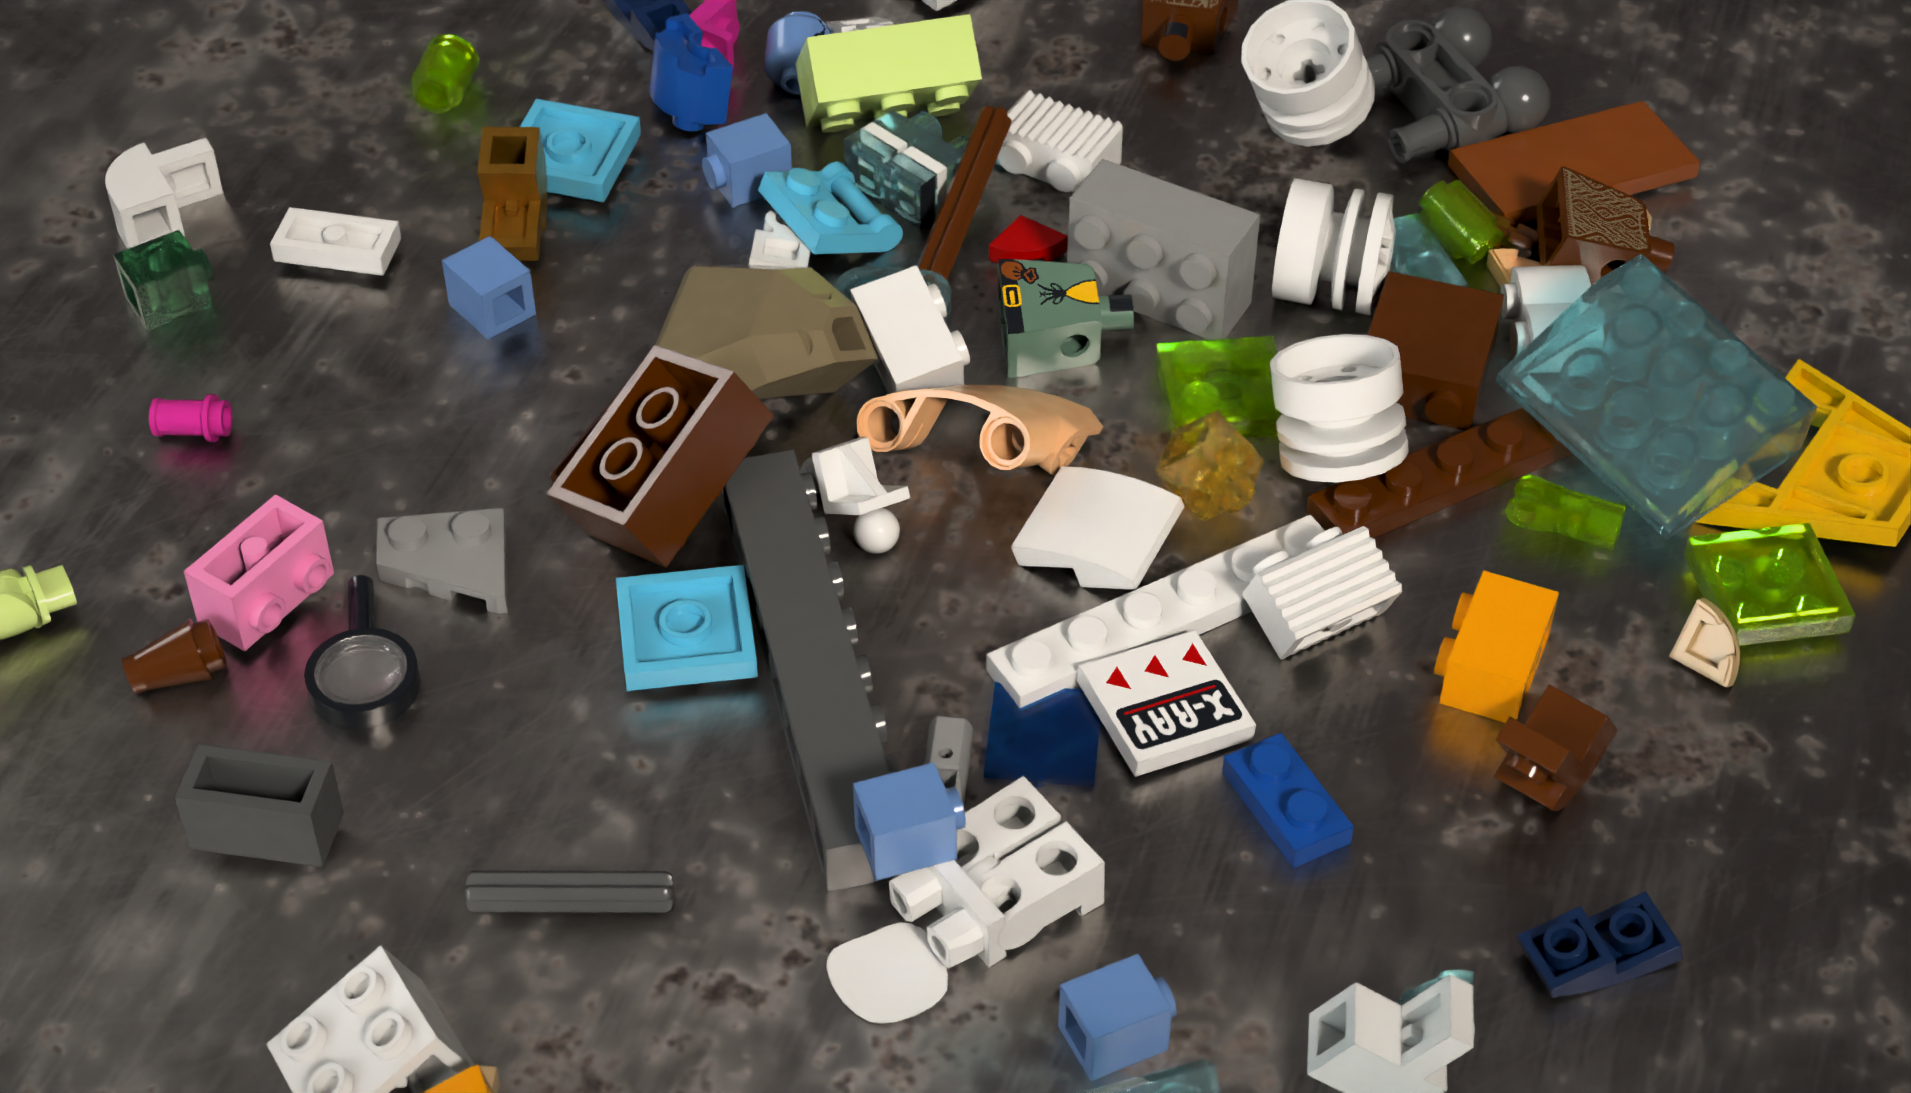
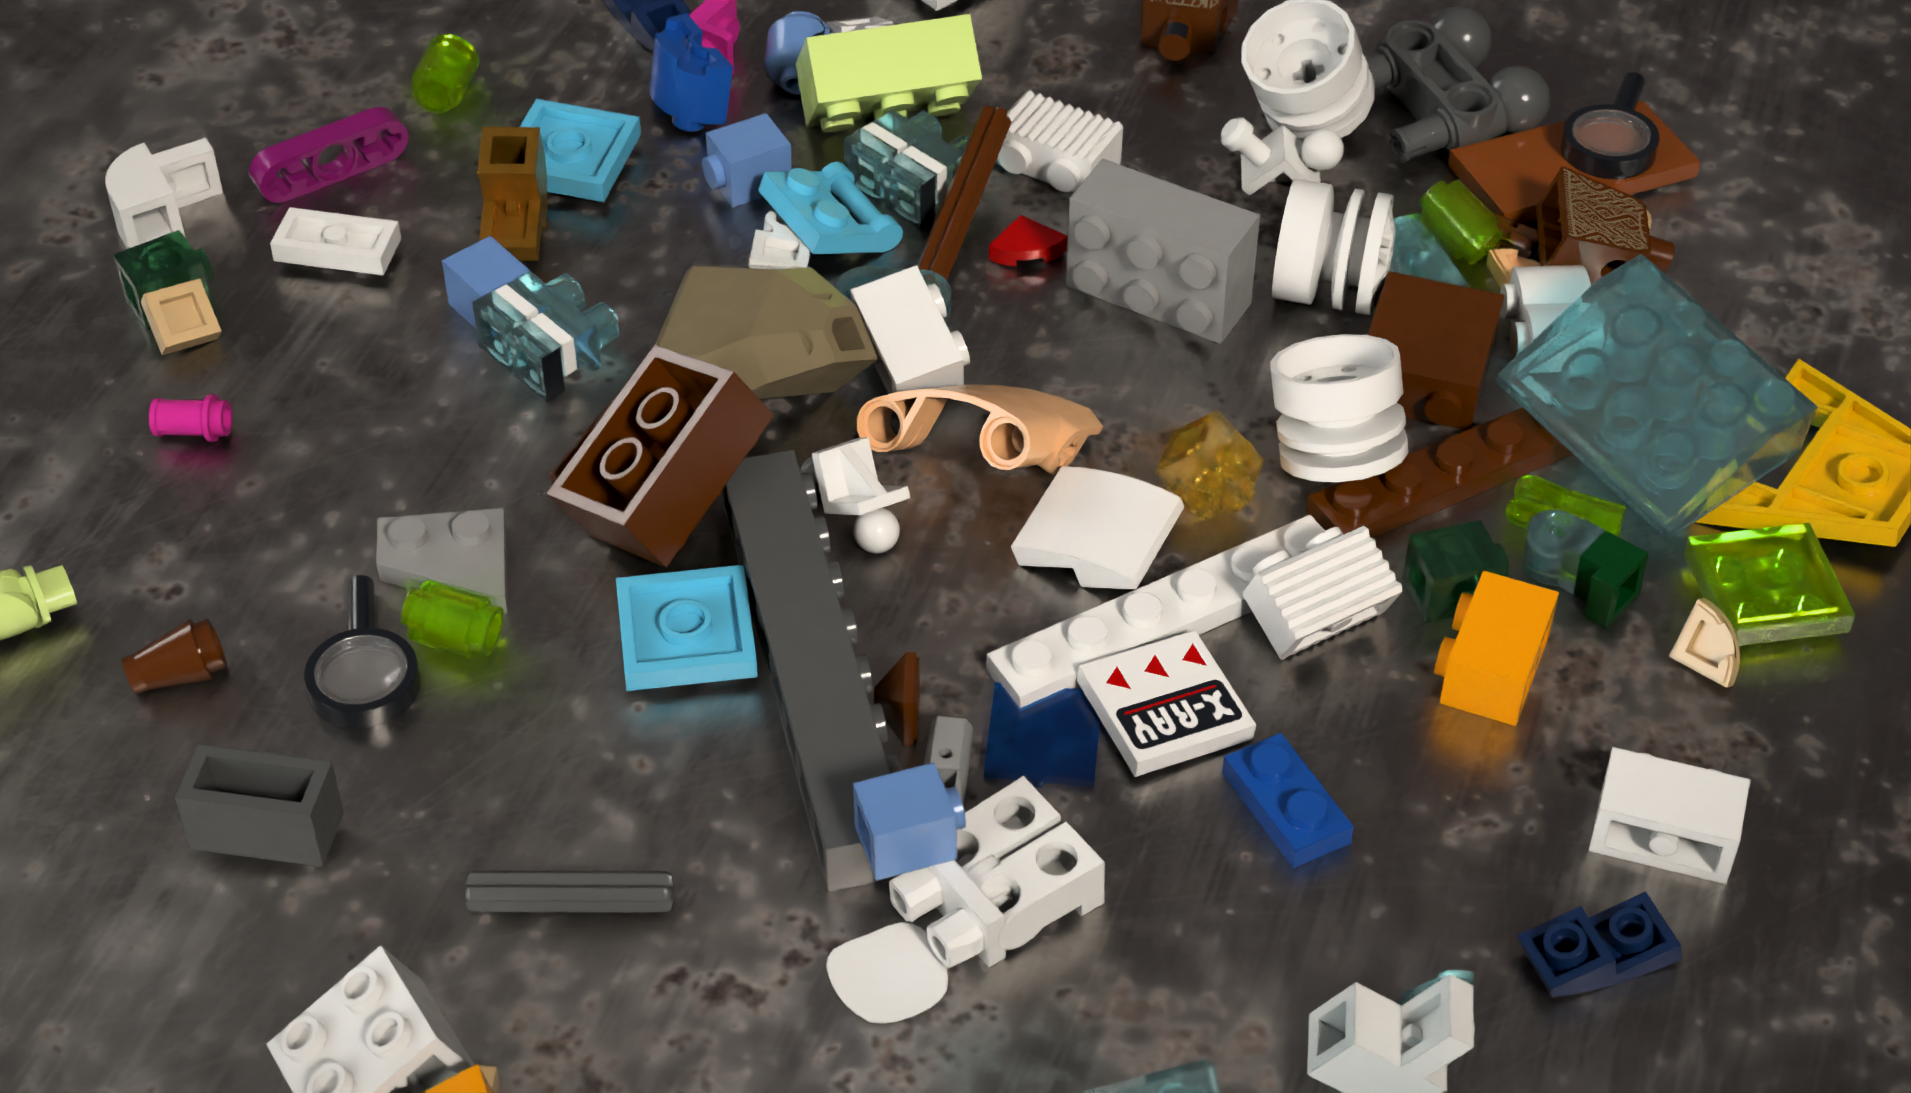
(180, 316): none -> tan plate
(260, 572): bright pink brick -> none
(308, 146): none -> magenta beam
(452, 619): none -> clear neon green brick
(542, 331): none -> clear light blue hips
(900, 697): none -> reddish brown slope
(1054, 315): sand green torso -> none
(1116, 1016): medium blue brick -> none
(1223, 377): clear neon green plate -> none
(1281, 154): none -> white piece
(1449, 562): none -> clear green brick
(1554, 748): reddish brown brick -> none
(1584, 562): none -> leg
(1612, 138): none -> piece
(1670, 815): none -> white brick

